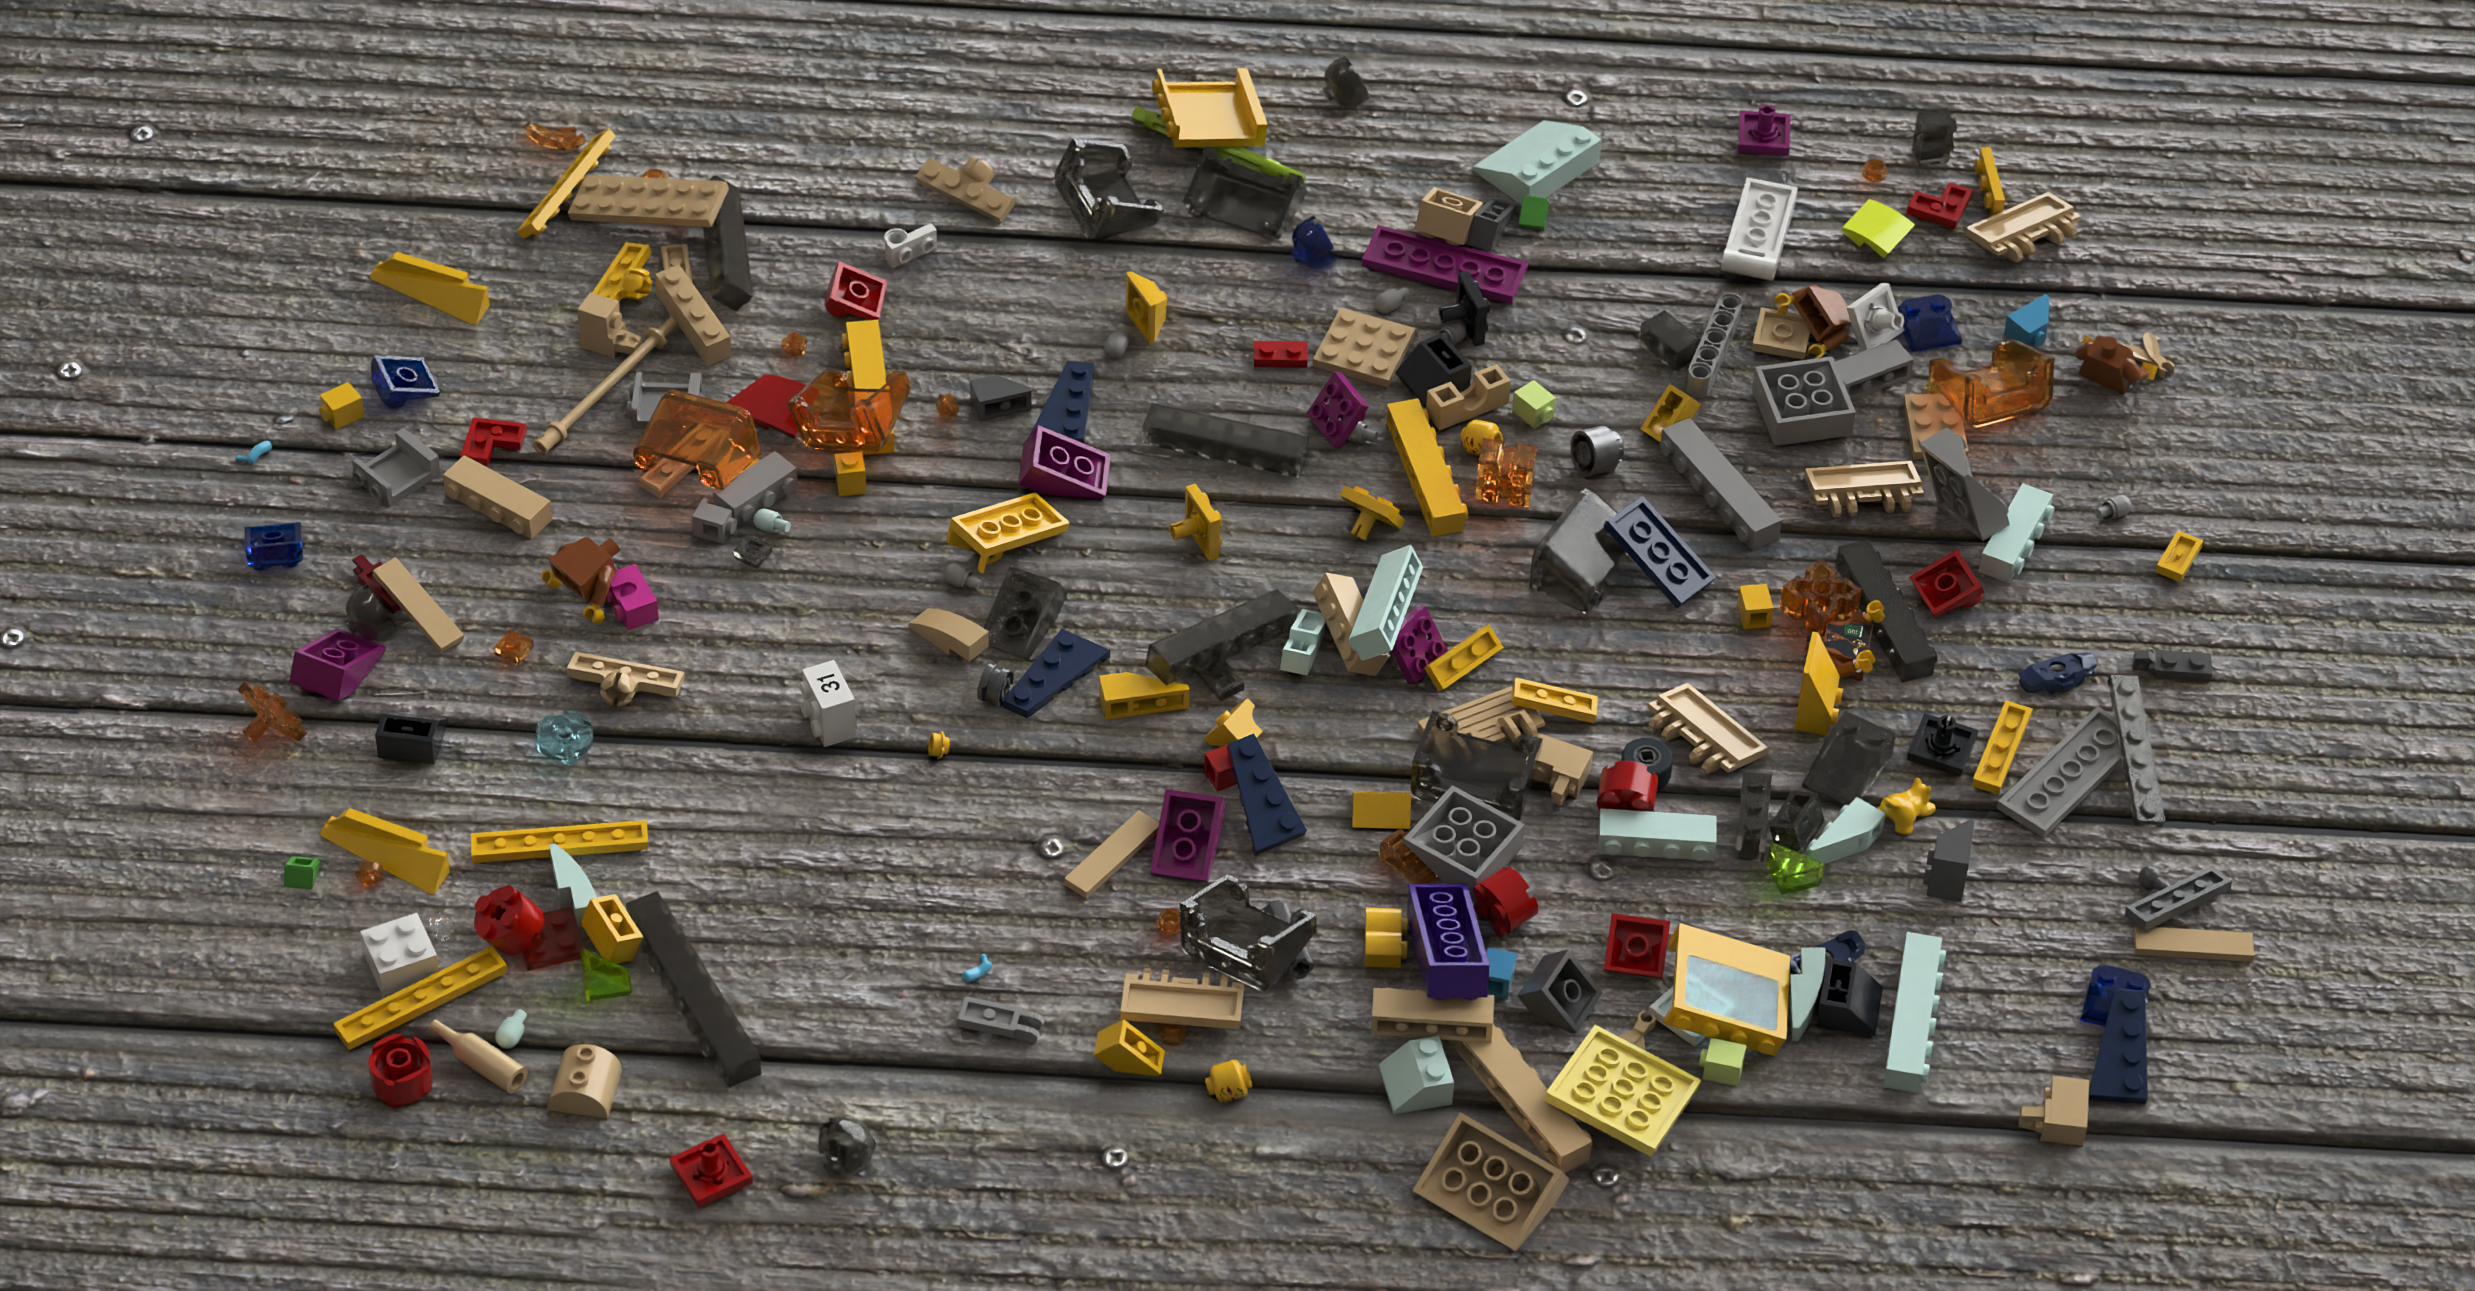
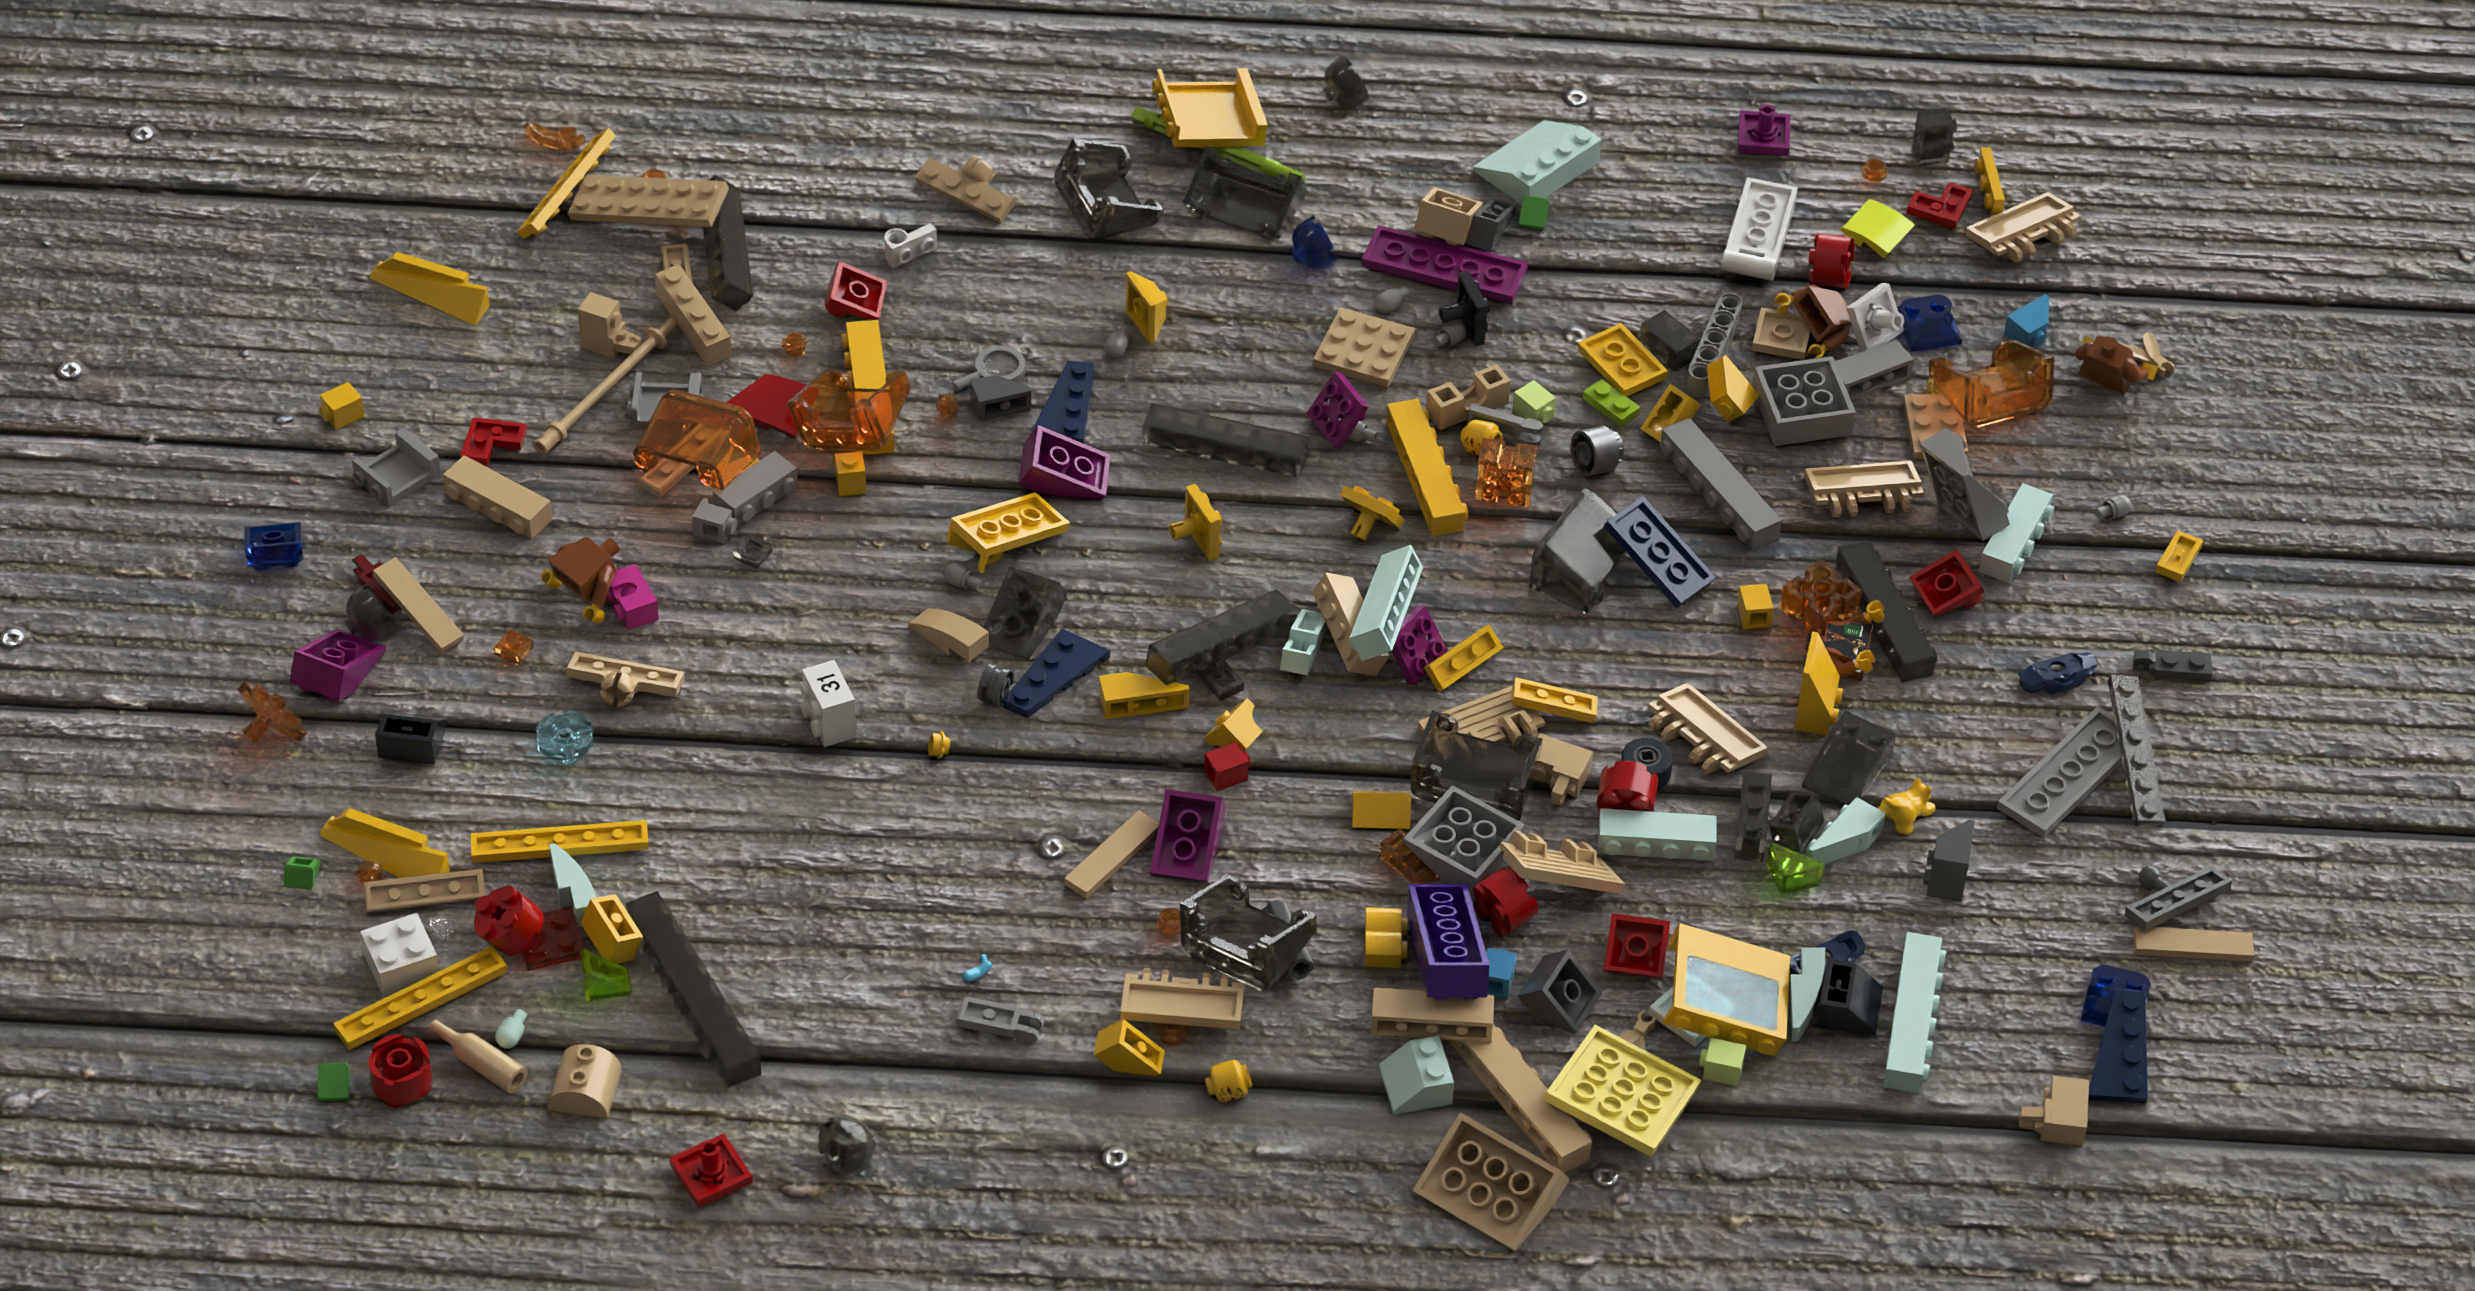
(255, 453): medium azure piece -> none
(333, 1081): none -> bright green slope
(402, 379): clear blue slope -> none
(424, 890): none -> tan tile
(625, 276): yellow plate -> none
(770, 521): light aqua cylinder -> none
(995, 361): none -> light grey piece
(1266, 804): dark blue wing -> none
(1280, 354): red plate -> none
(1432, 365): black slope -> none
(1509, 425): none -> light grey hinge
(1570, 866): none -> tan hinge
(1611, 402): none -> lime plate
(1622, 360): none -> yellow plate
(1729, 389): none -> yellow slope
(1831, 260): none -> red brick
(1944, 739): black plate -> none
(2002, 747): yellow plate -> none

